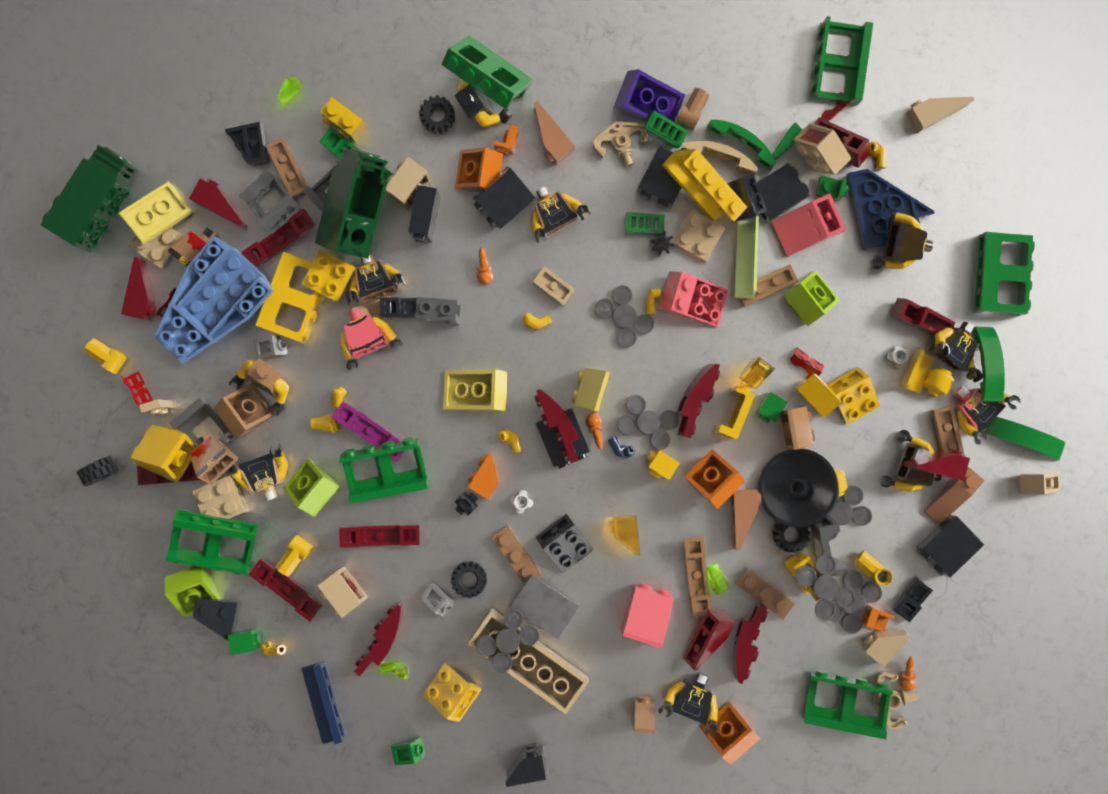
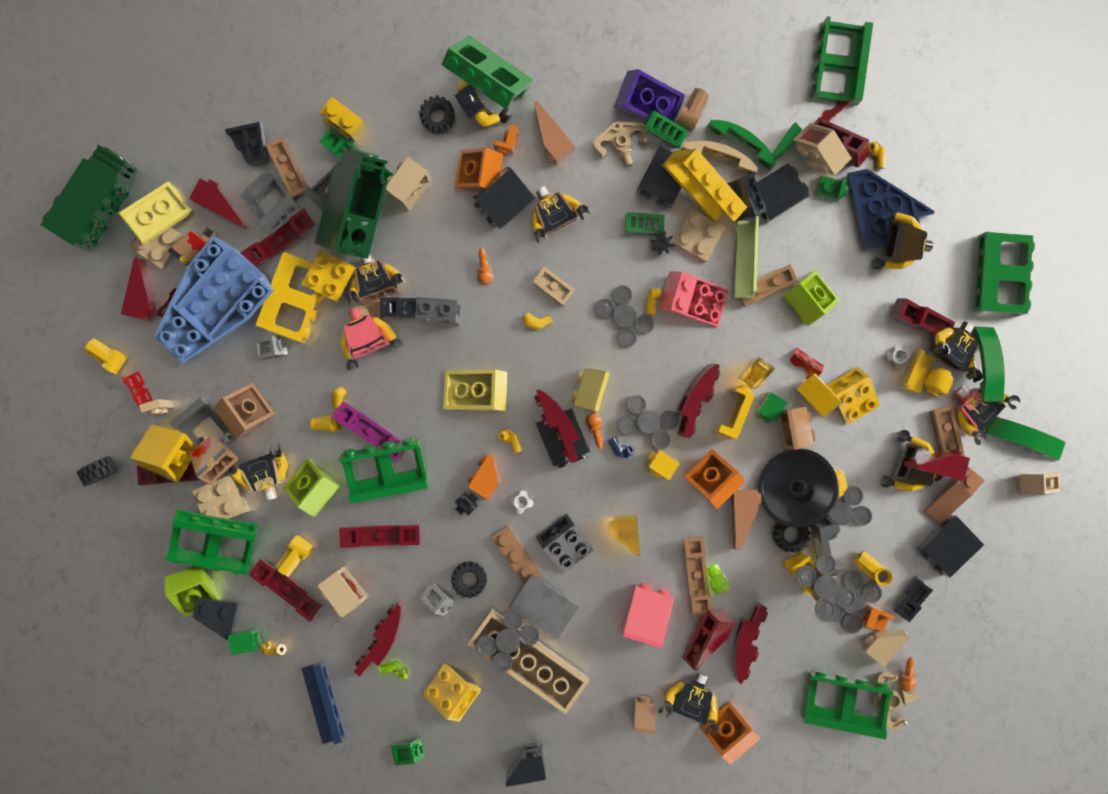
(266, 379): torso -> none
(289, 89): clear neon green cone -> none
(424, 214): black brick -> none
(764, 593): medium nougat plate -> none
(808, 225): coral slope -> none
(934, 110): tan slope -> none

